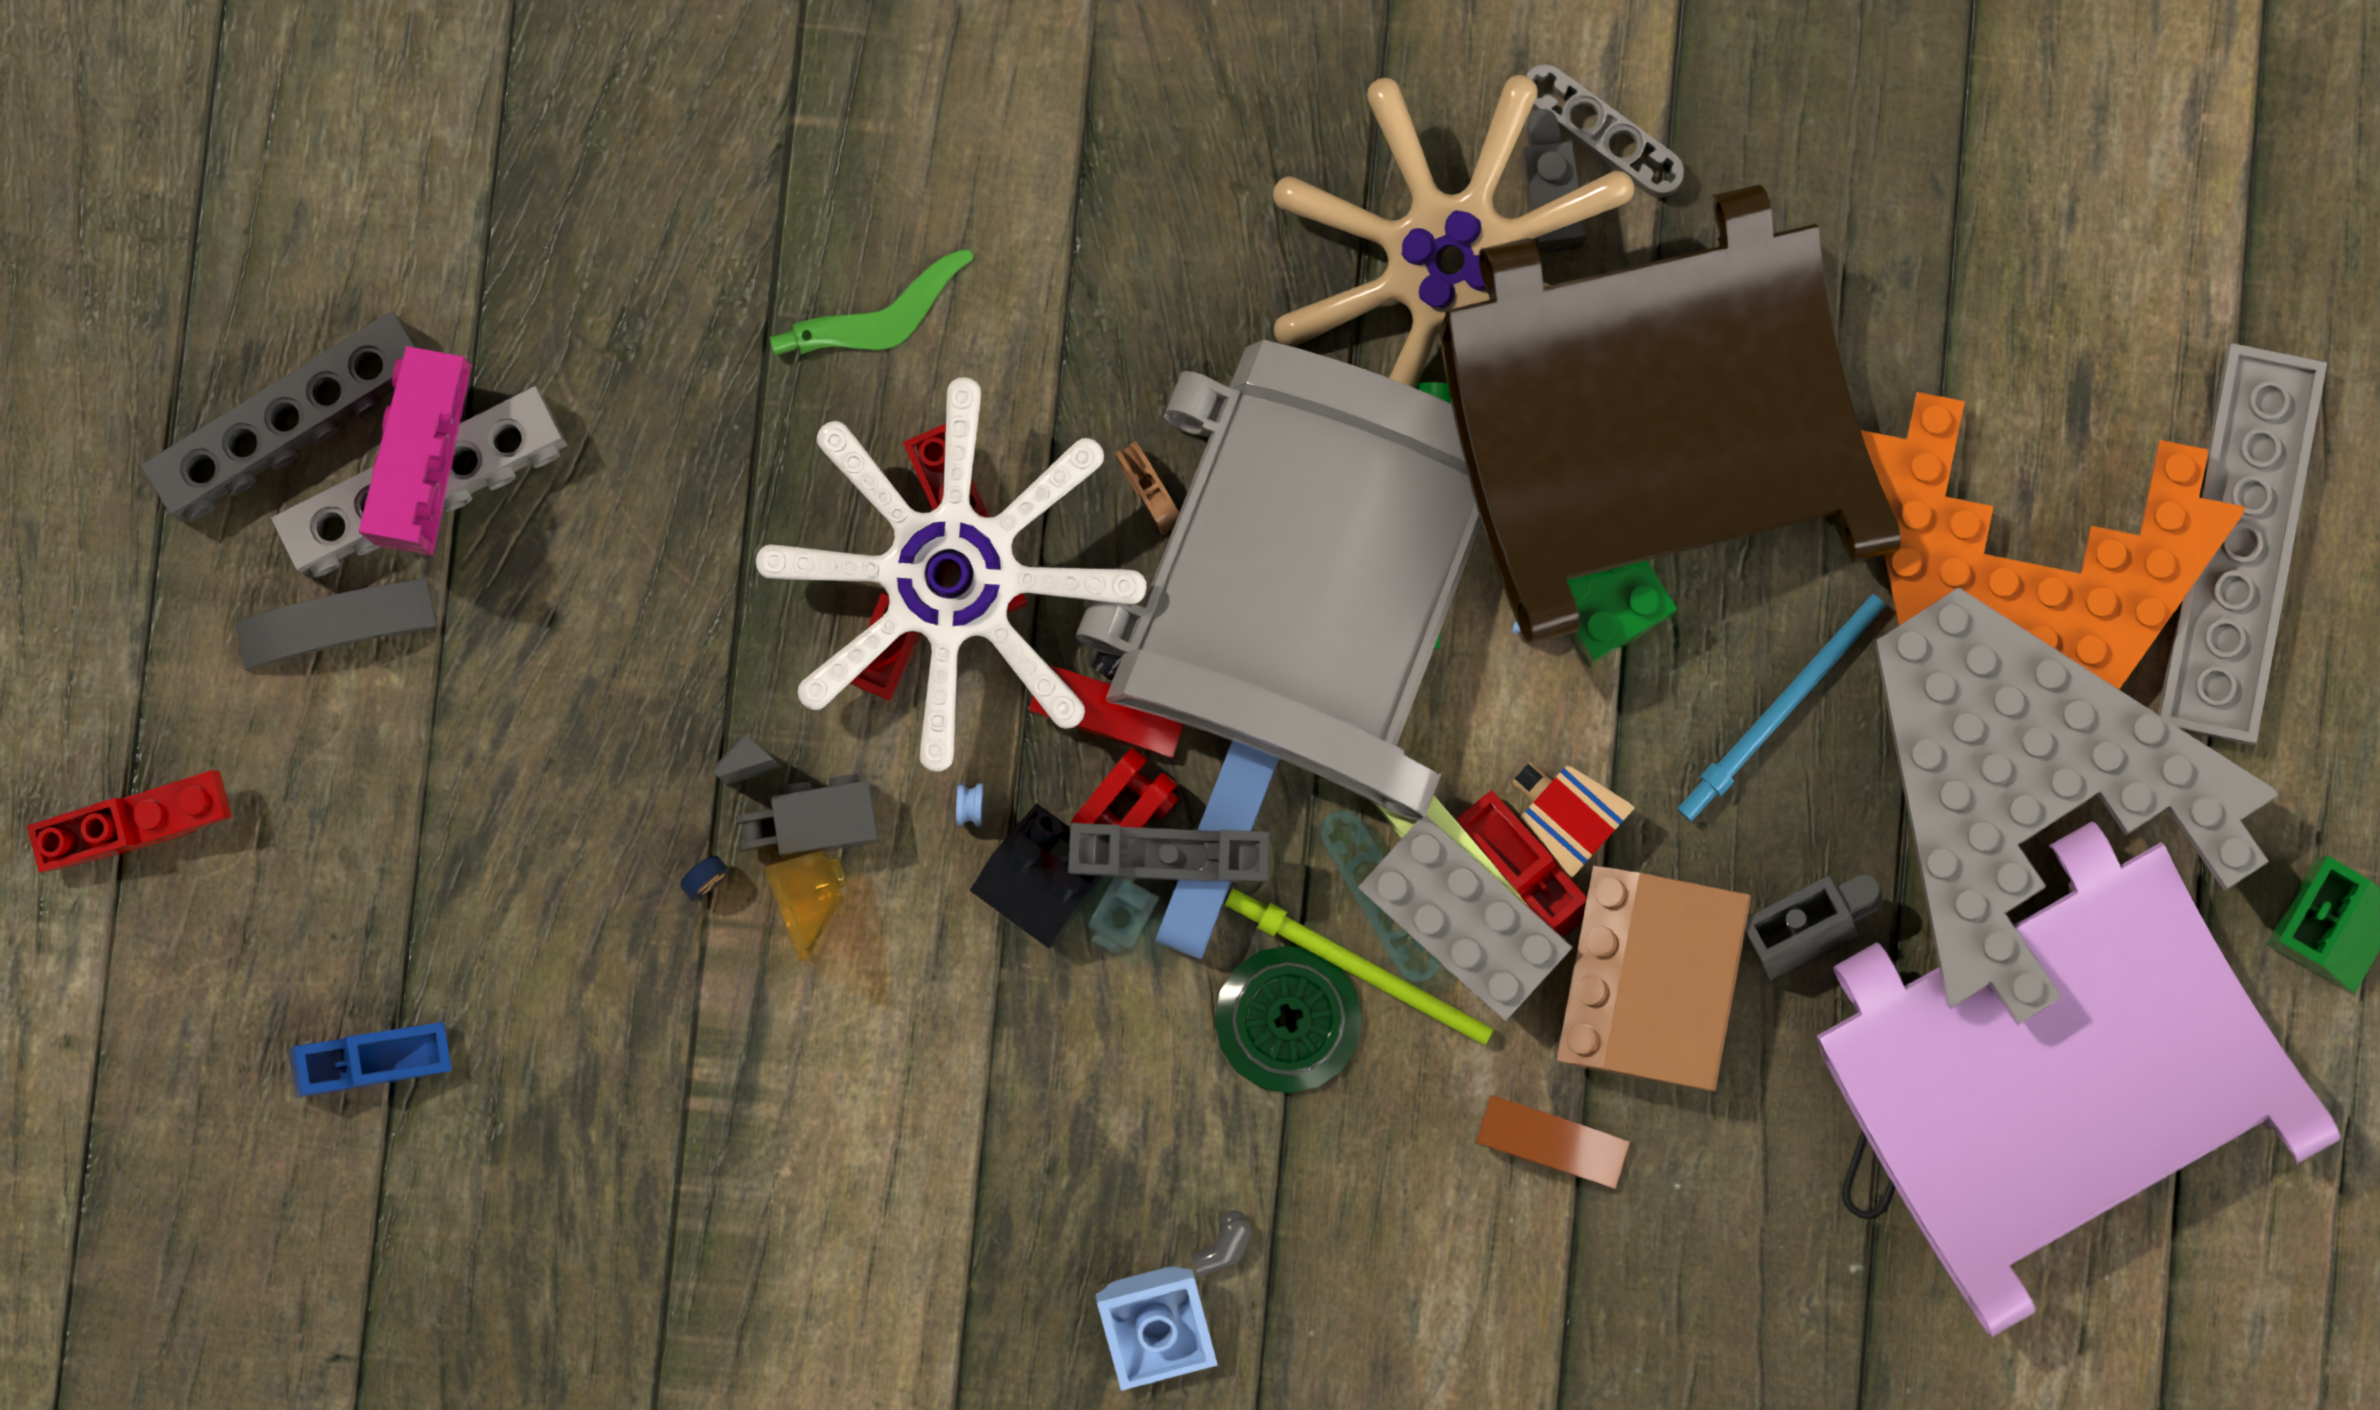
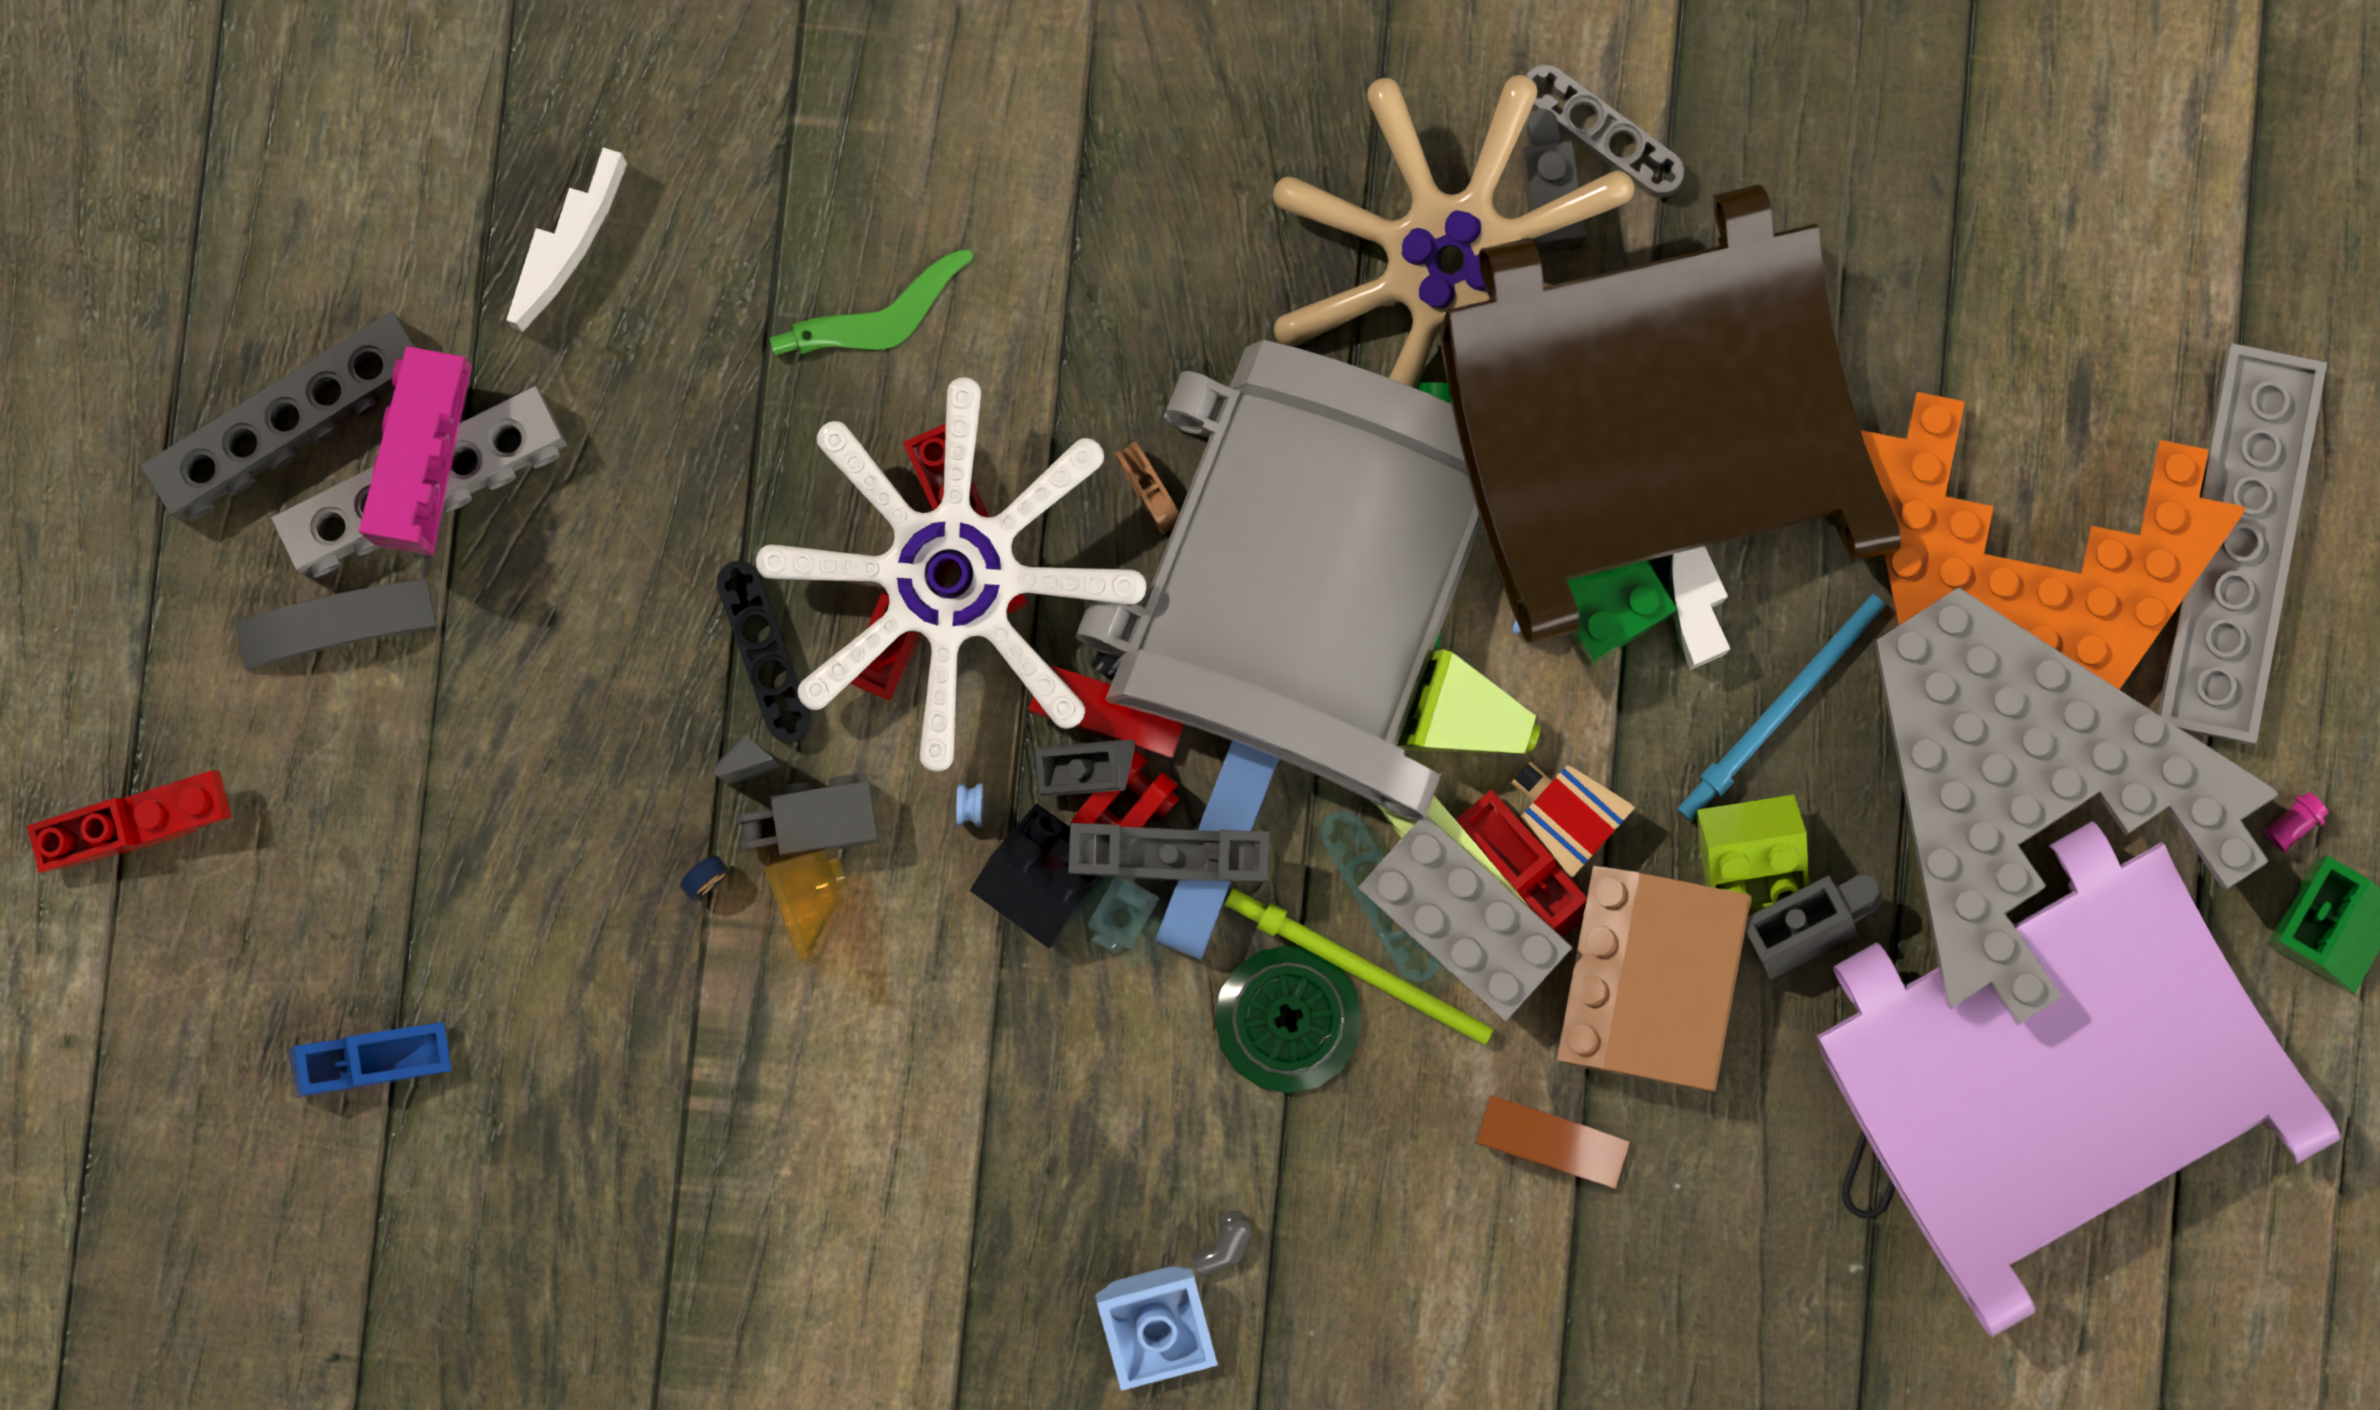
(556, 255): none -> white slope
(758, 654): none -> black beam
(1083, 767): none -> dark grey slope
(1465, 713): none -> slope
(1694, 591): none -> white slope
(1755, 849): none -> lime slope
(2296, 821): none -> dark pink pin

